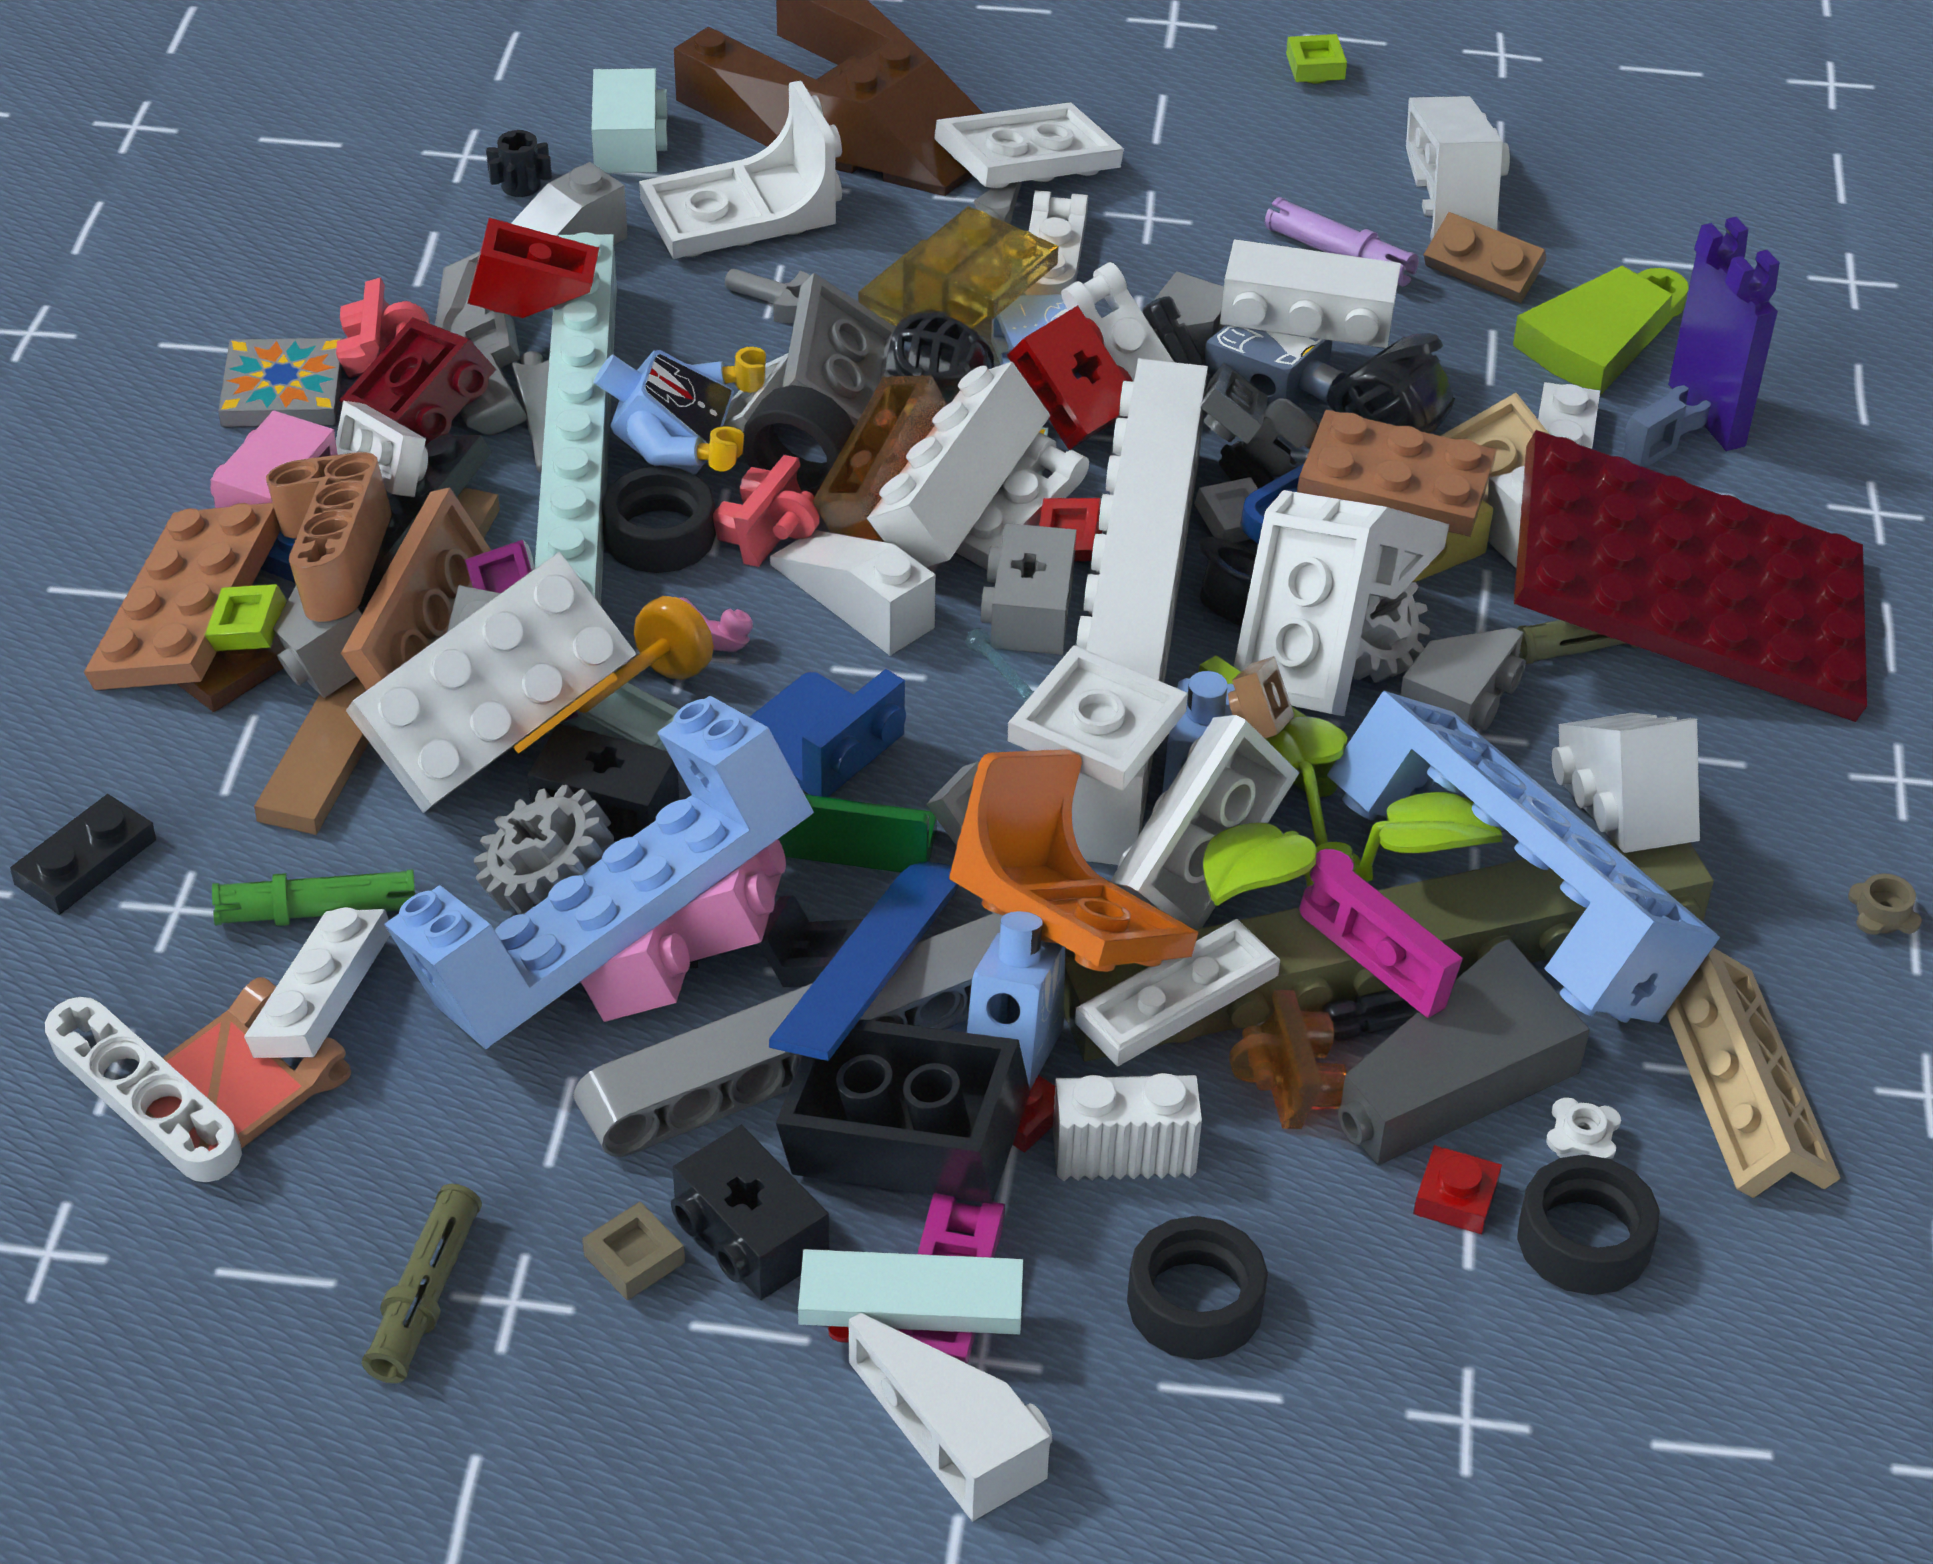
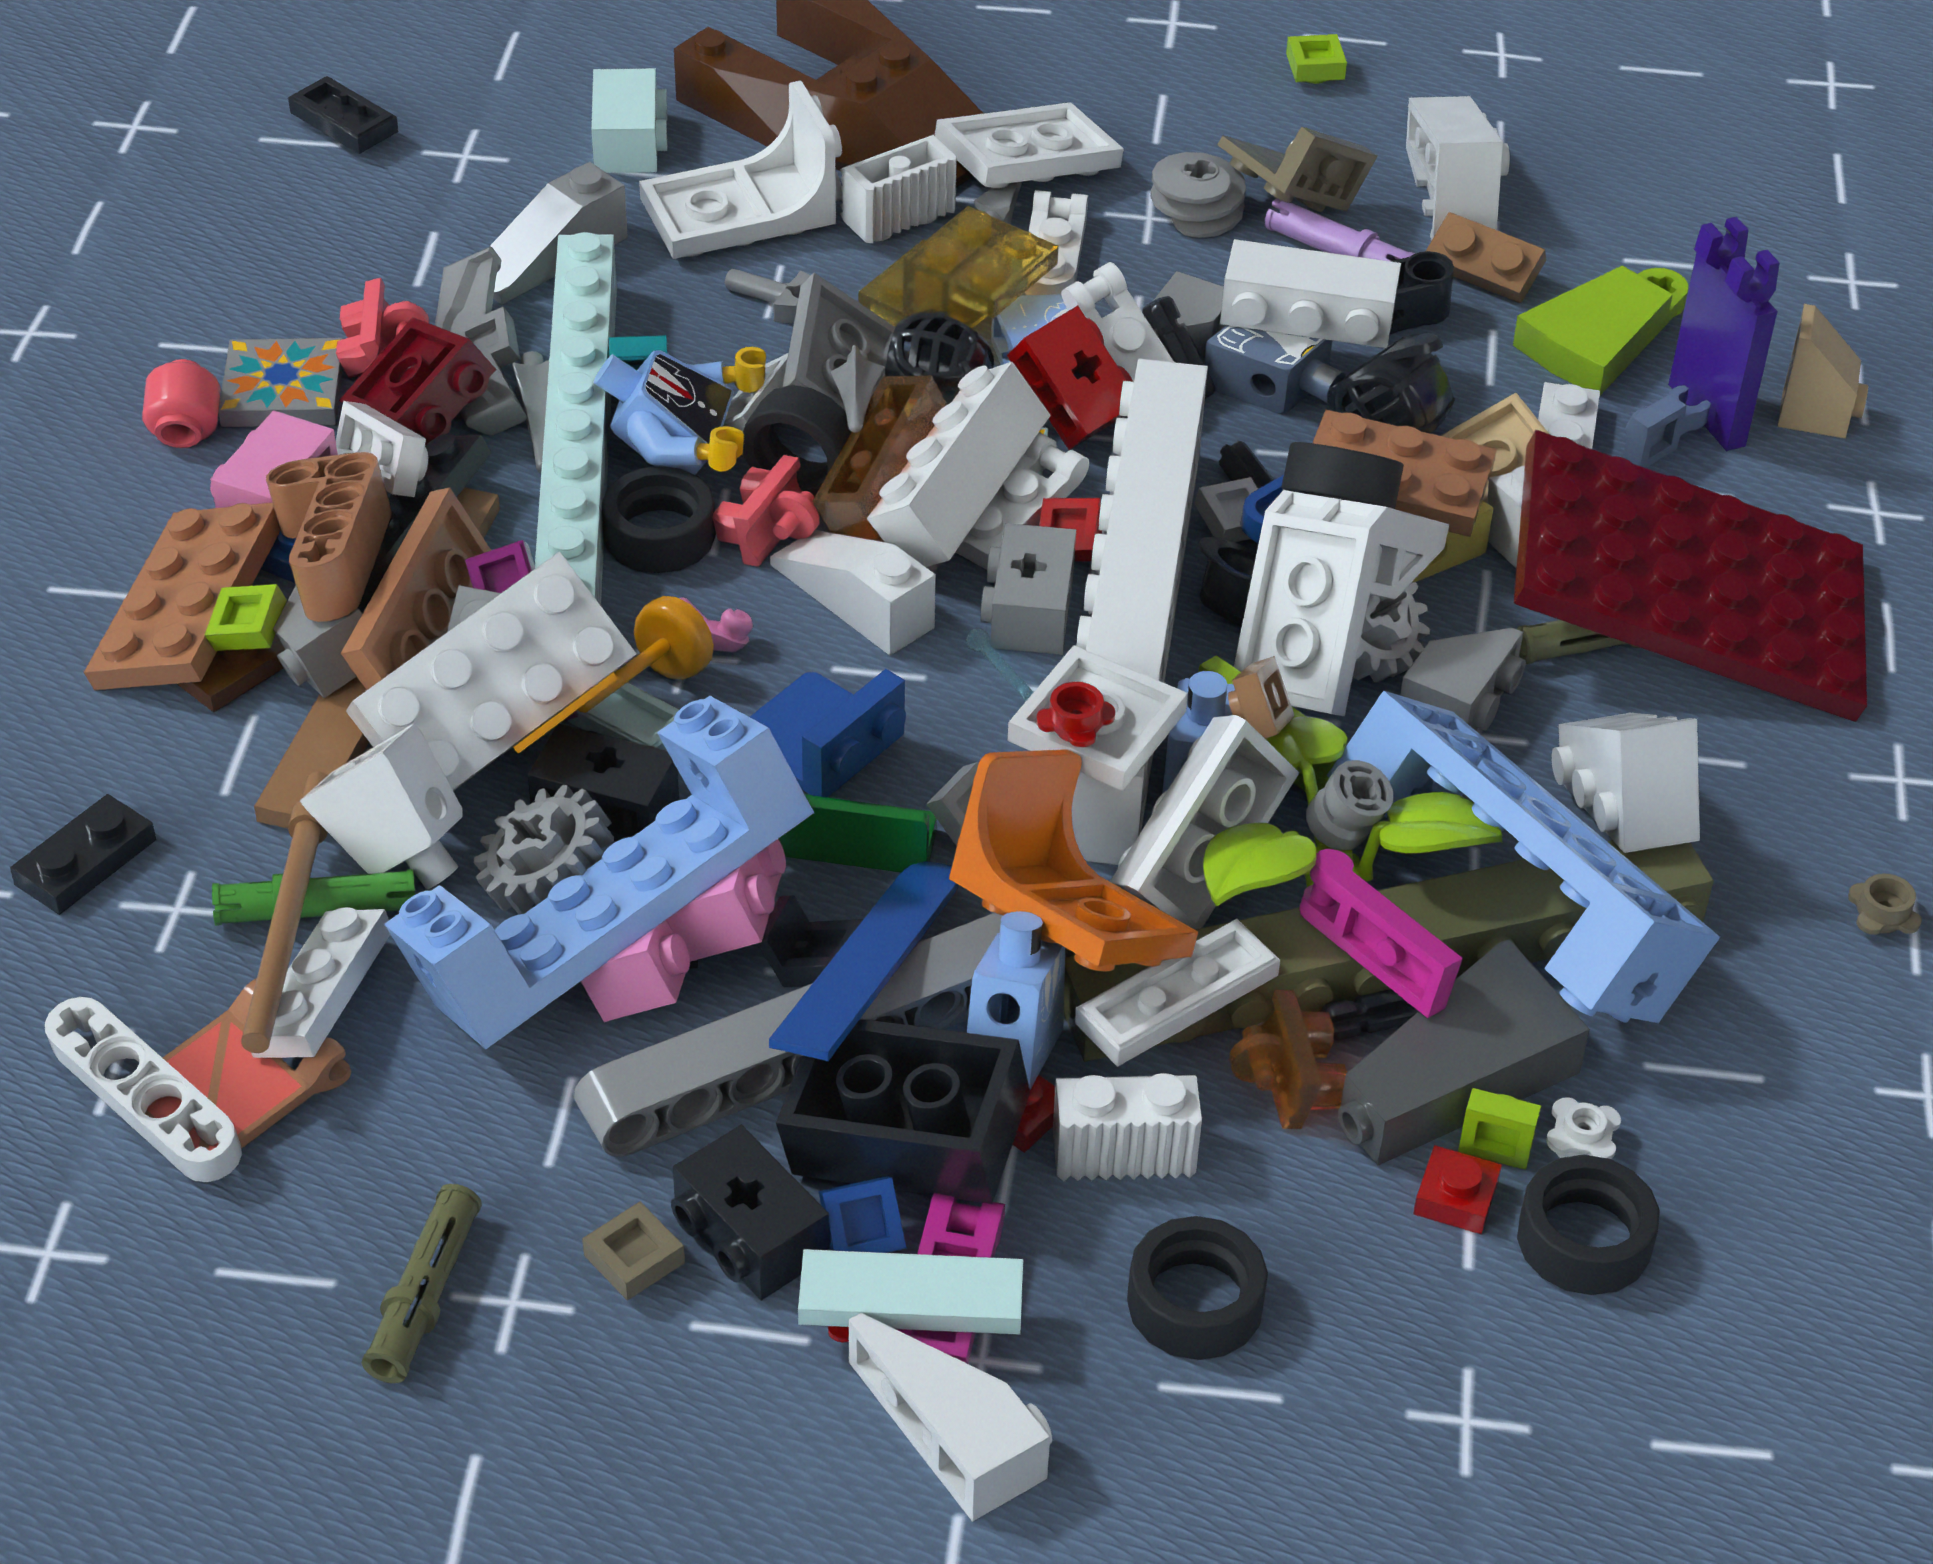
(181, 403): none -> coral head
(267, 993): none -> medium nougat bar
(343, 114): none -> black plate
(390, 808): none -> white torso
(519, 163): black gear -> none
(529, 270): red slope -> none
(636, 349): none -> teal tile
(856, 385): none -> light grey piece
(864, 1217): none -> blue plate
(899, 189): none -> white brick
(1076, 713): none -> red plate
(1198, 193): none -> light grey piece
(1241, 410): dark grey plate -> none
(1313, 170): none -> dark tan bracket
(1342, 474): none -> black tyre
(1349, 805): none -> light grey wheel
(1422, 290): none -> black piece
(1499, 1128): none -> lime plate
(1747, 1079): tan fence -> none
(1821, 380): none -> tan slope

